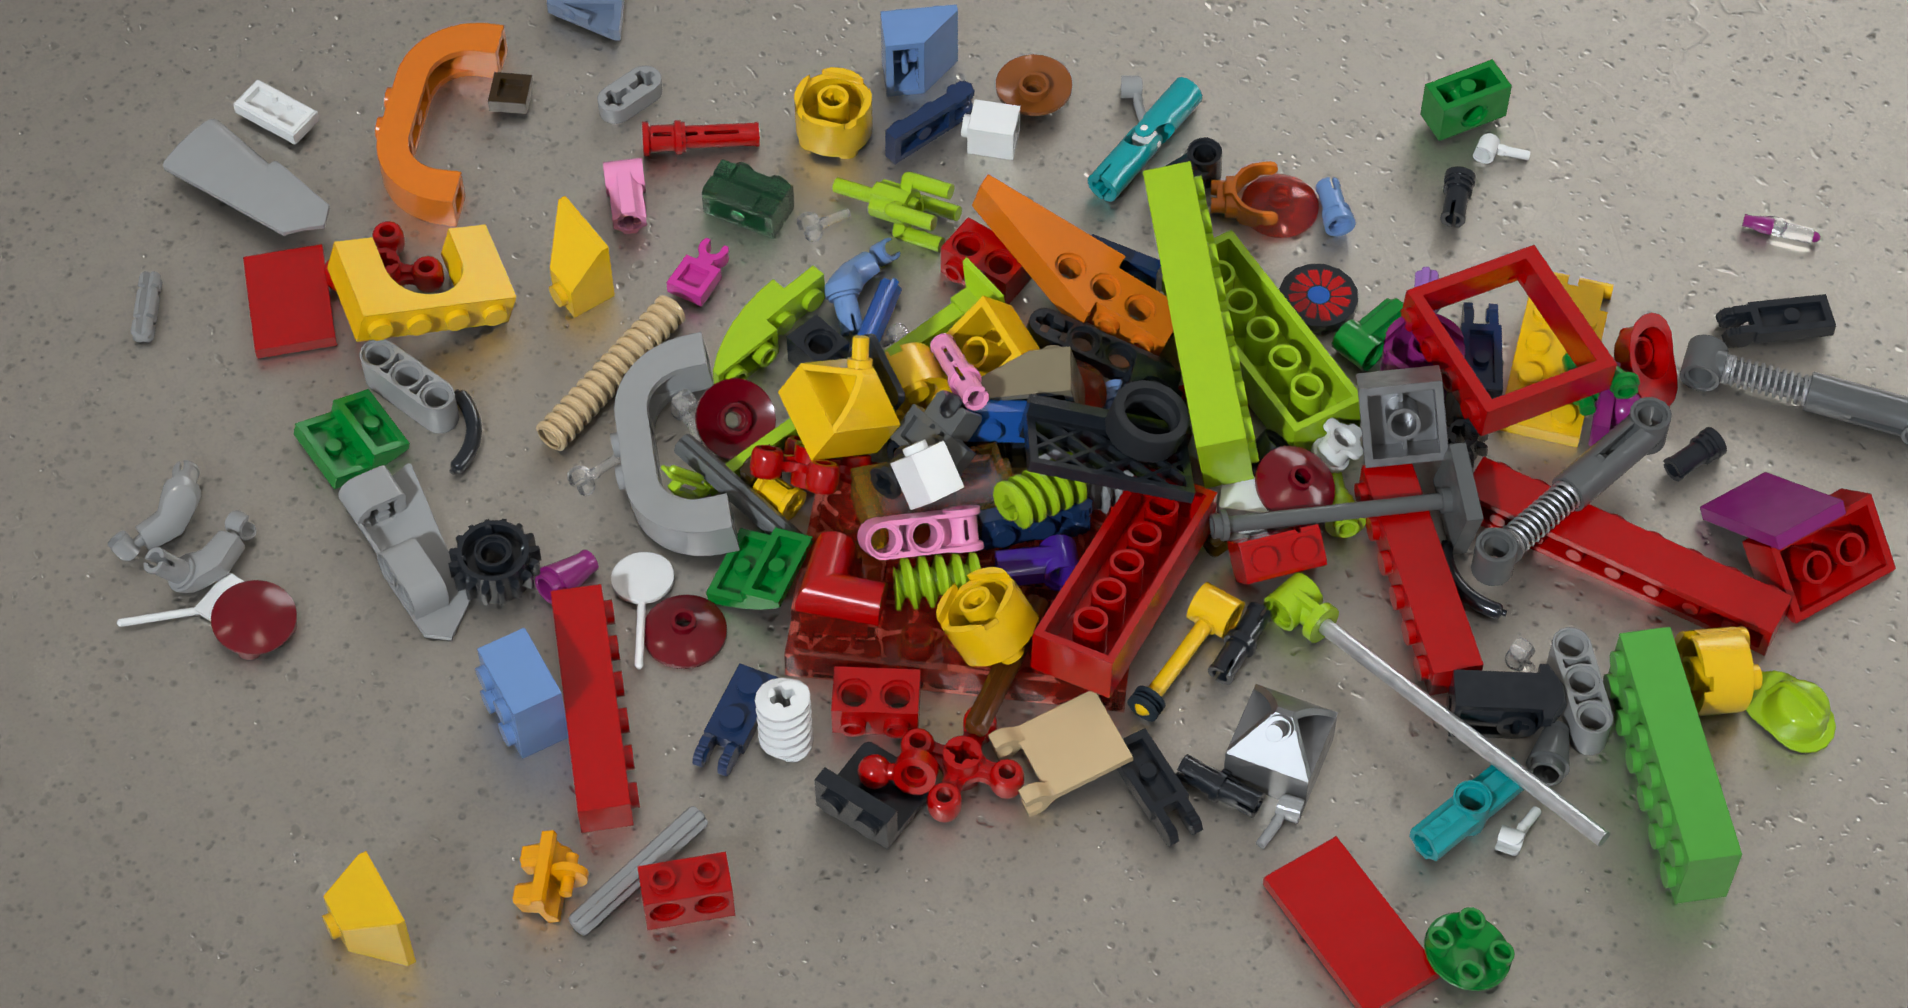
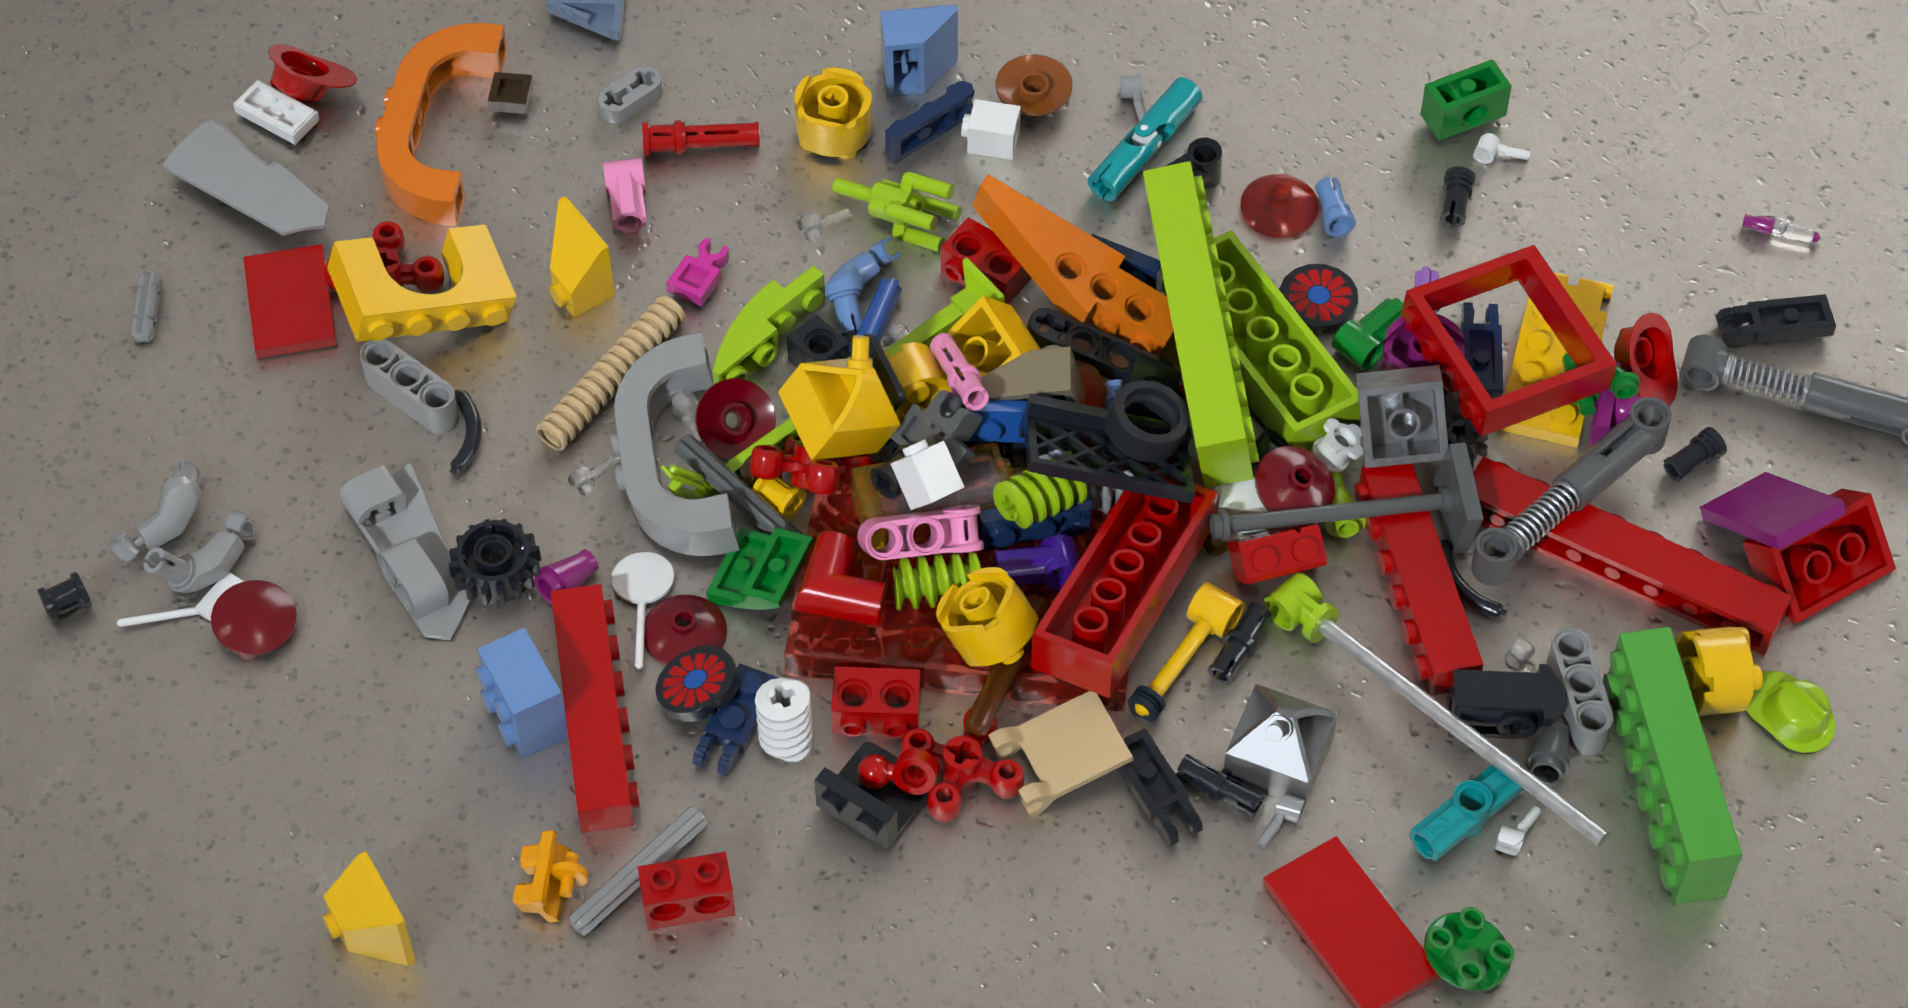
(64, 597): none -> black bush
(305, 75): none -> red piece
(351, 438): green slope -> none
(697, 683): none -> tile
(748, 198): clear green brick -> none
(1229, 202): orange helmet -> none

